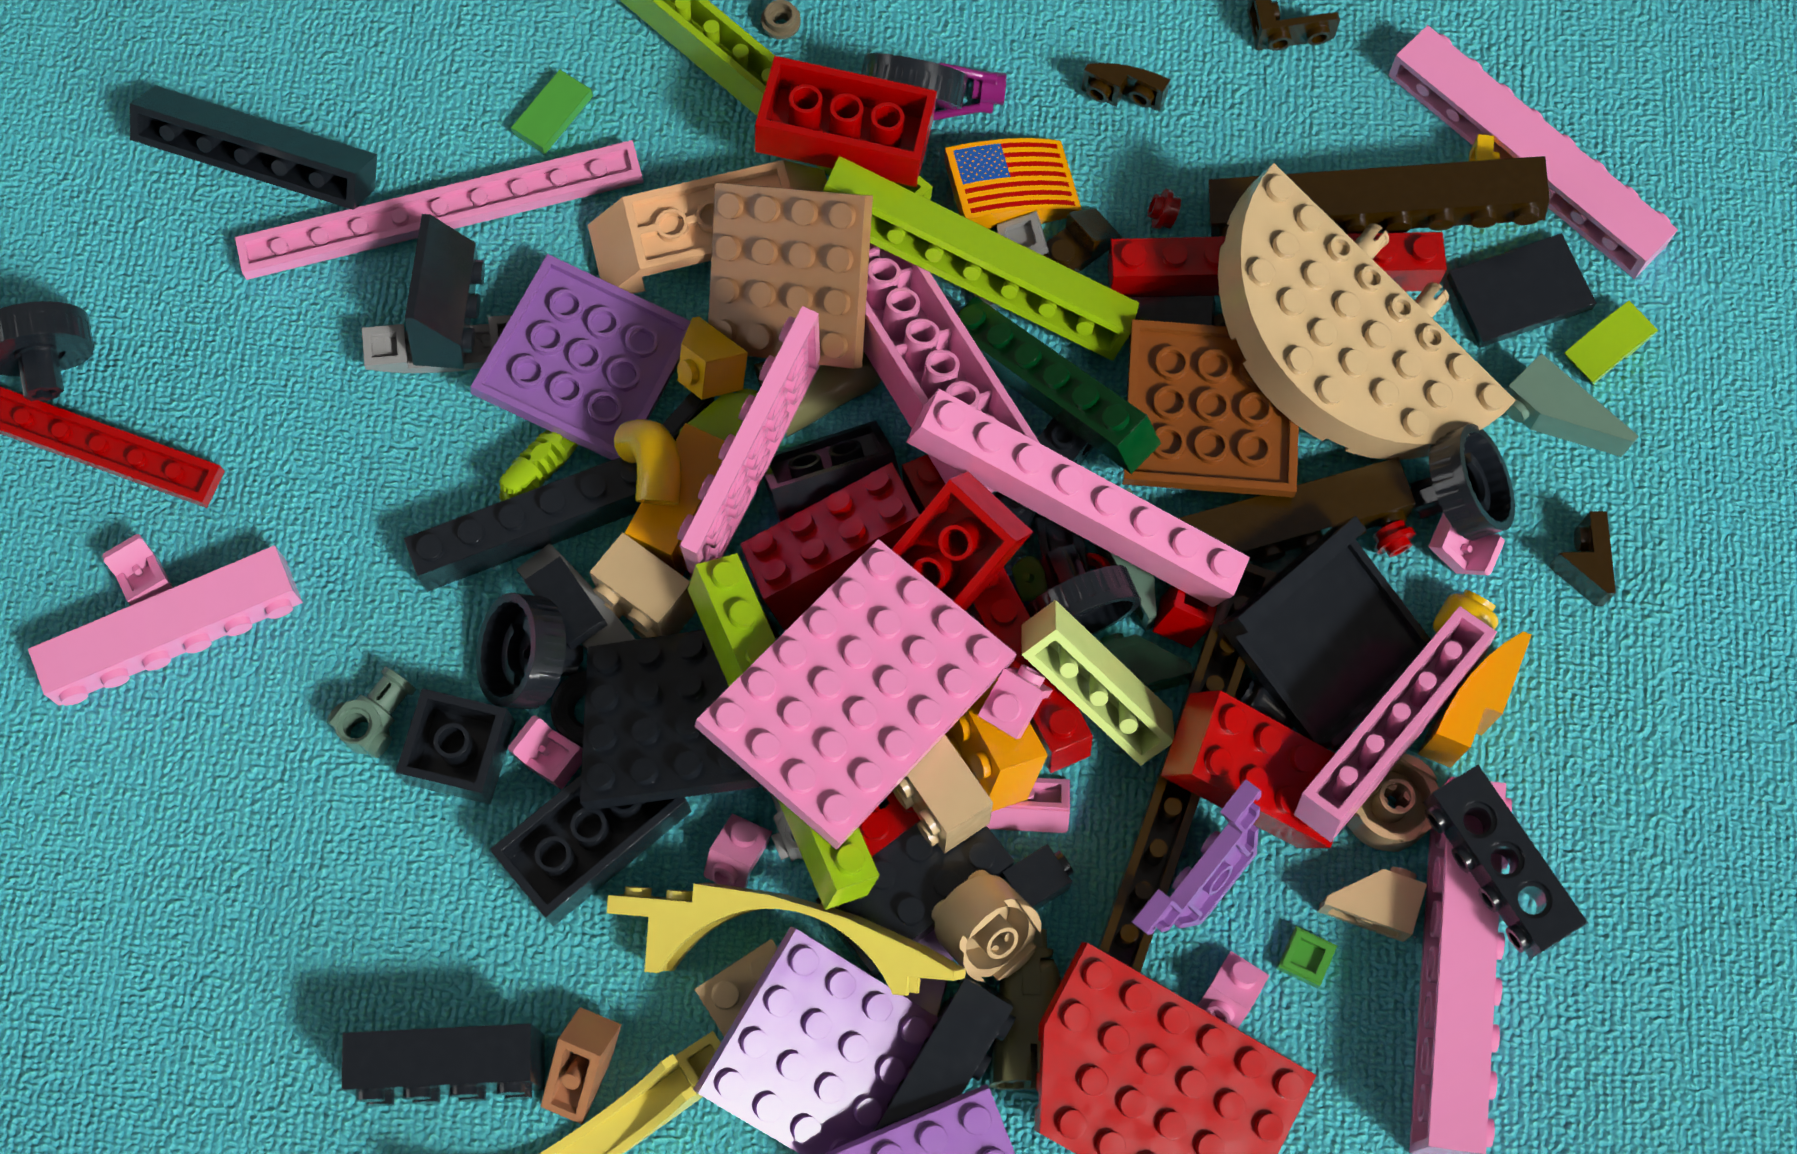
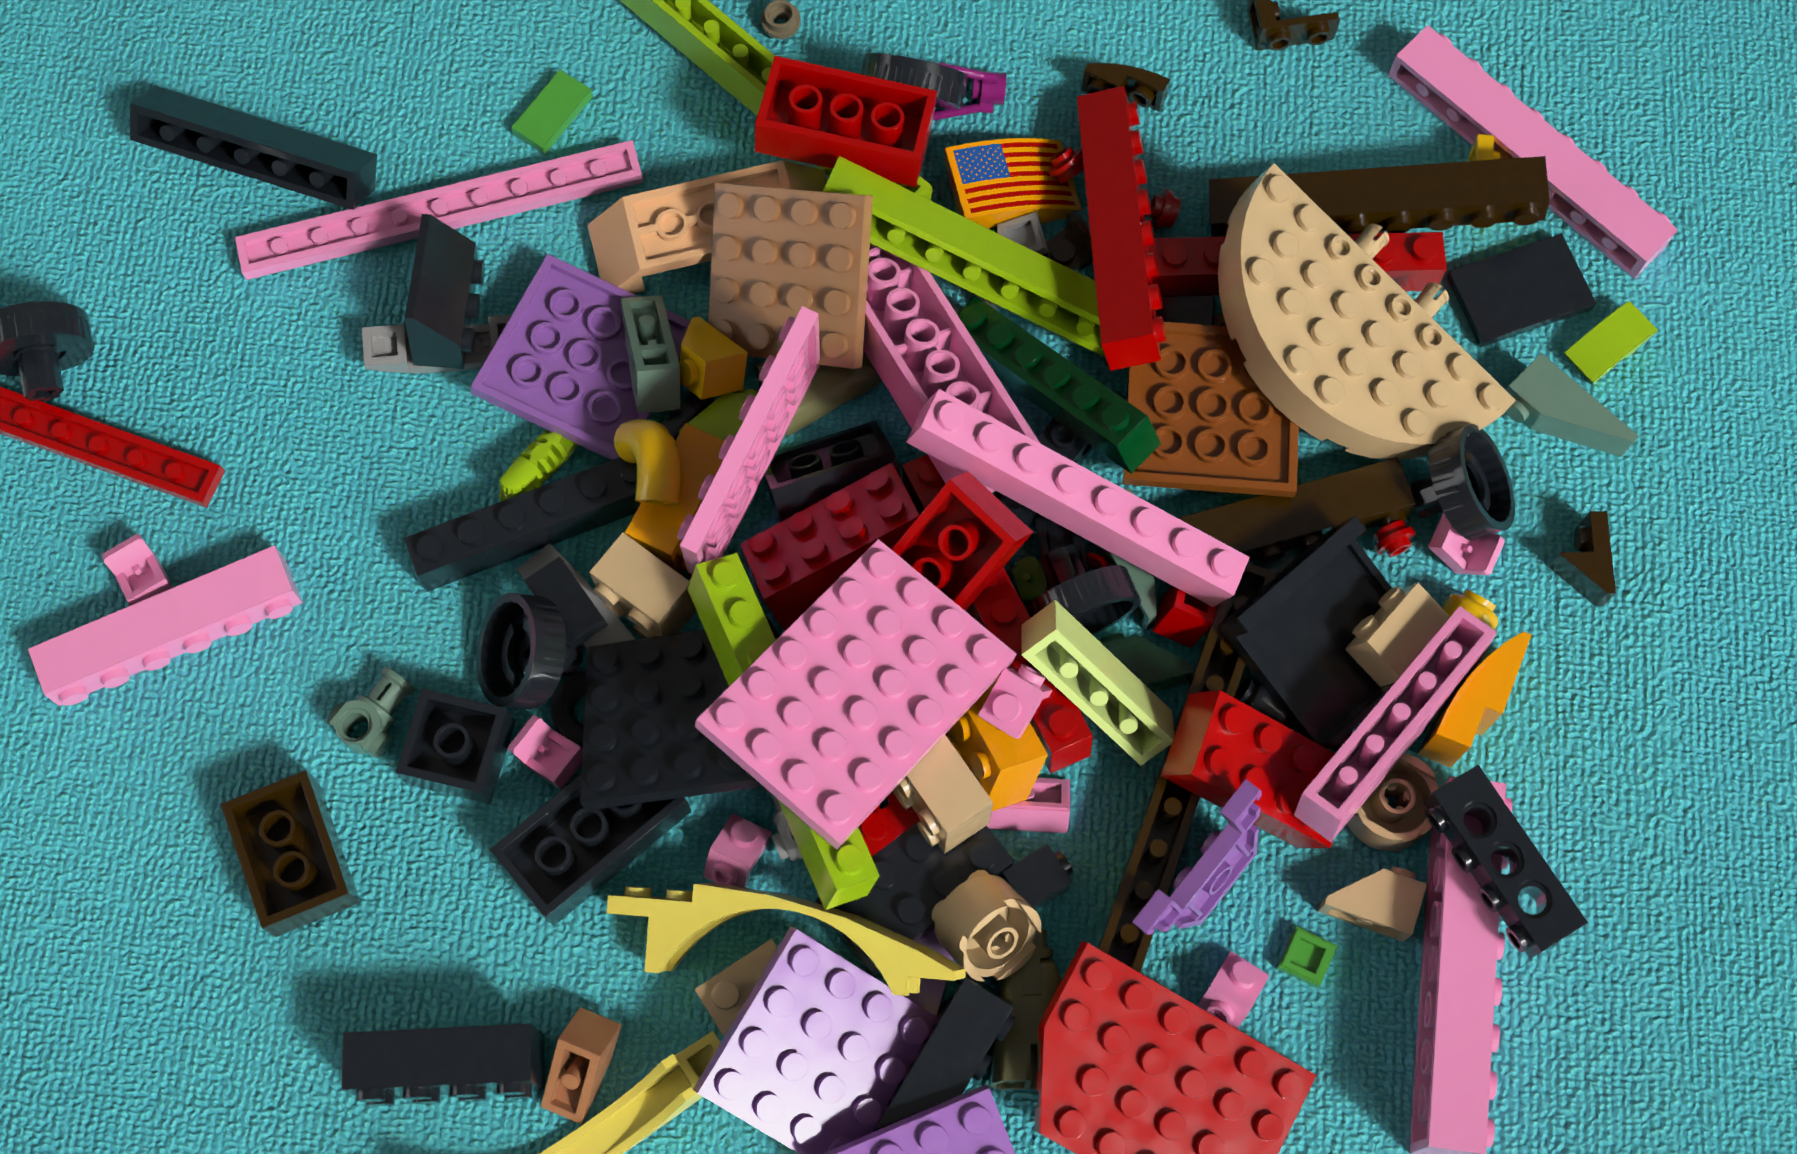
(290, 854): none -> dark brown brick
(651, 354): none -> sand green slope
(1066, 164): none -> red plate
(1119, 229): none -> red brick
(1396, 633): none -> tan brick

